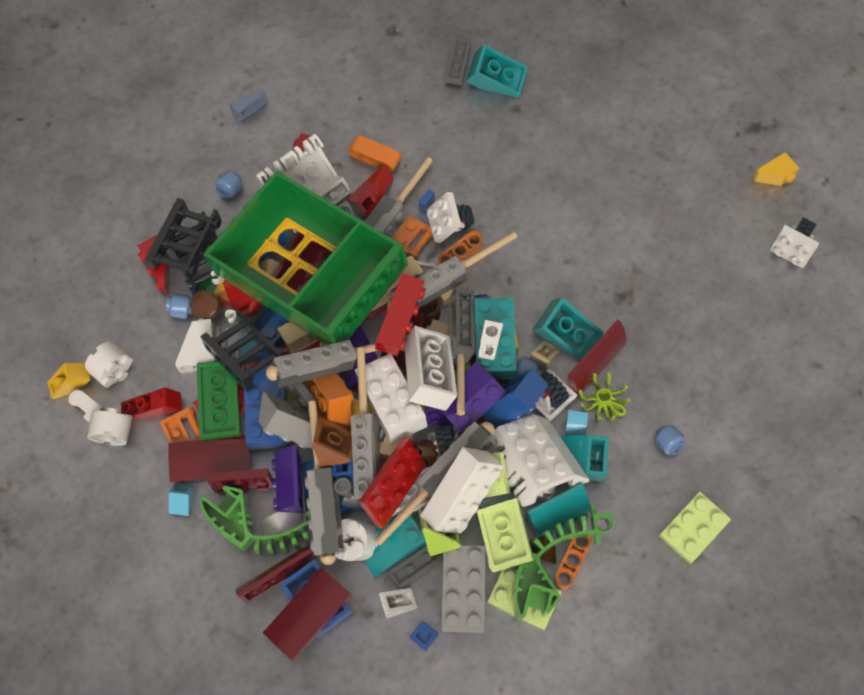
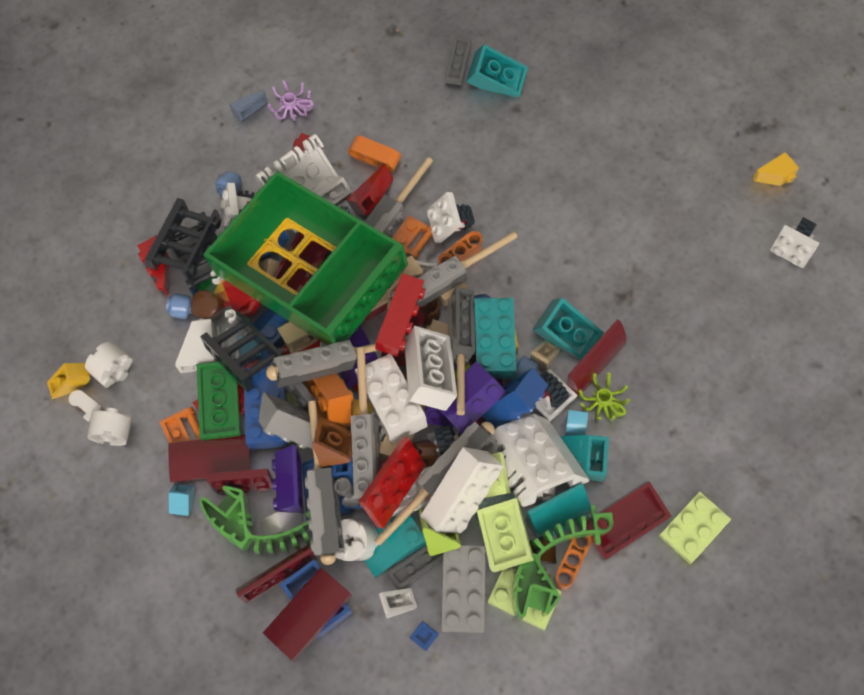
(153, 404): red slope -> none
(233, 203): none -> white plate
(290, 101): none -> lavender animal
(426, 201): blue tile -> none
(490, 339): white leg -> none
(632, 518): none -> dark red slope
(669, 439): medium blue head -> none

